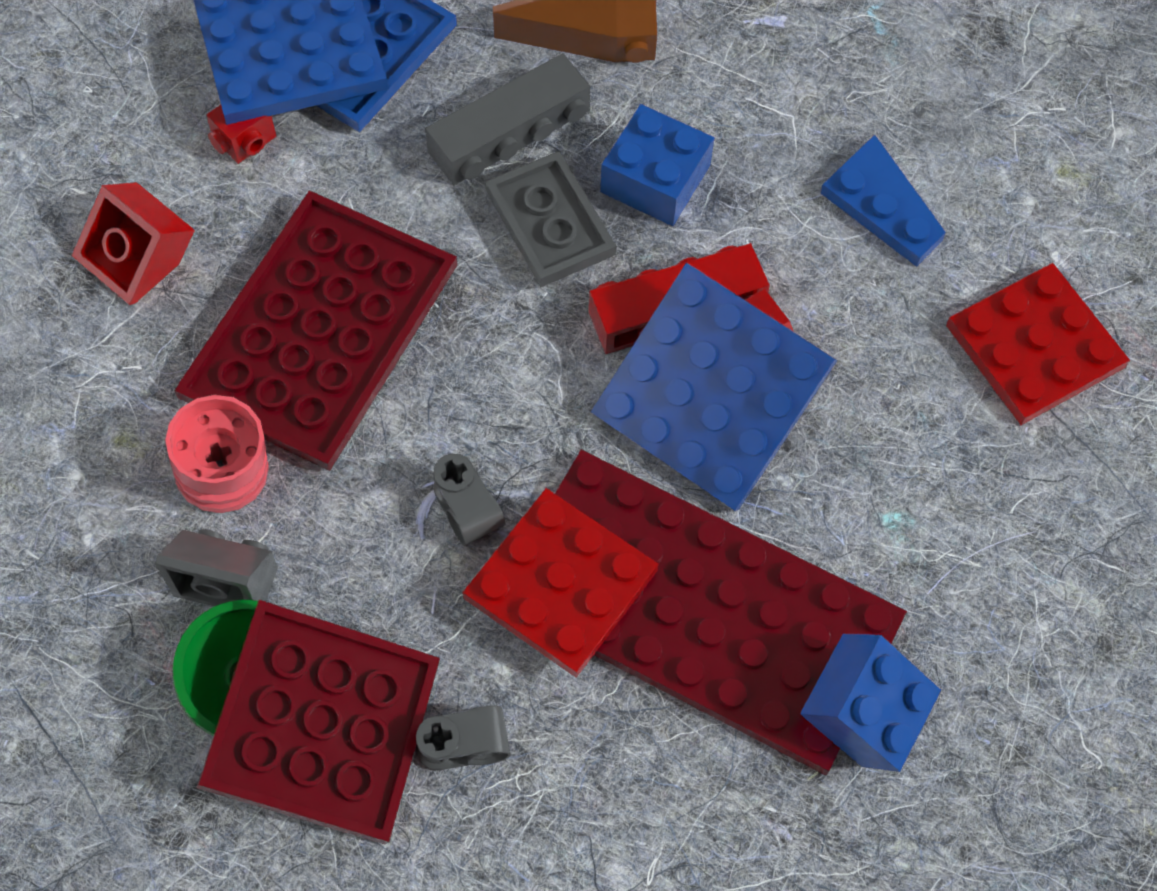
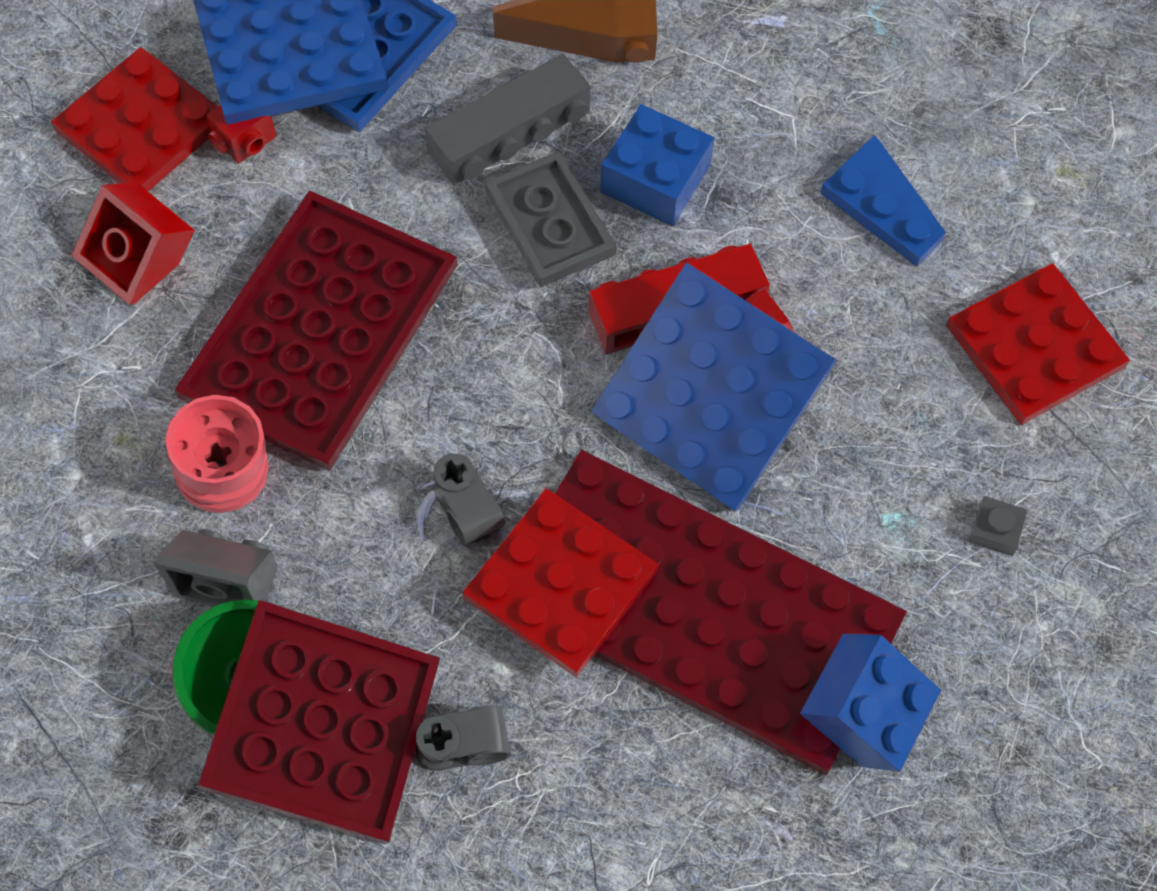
(137, 121): none -> red plate
(998, 525): none -> dark grey plate

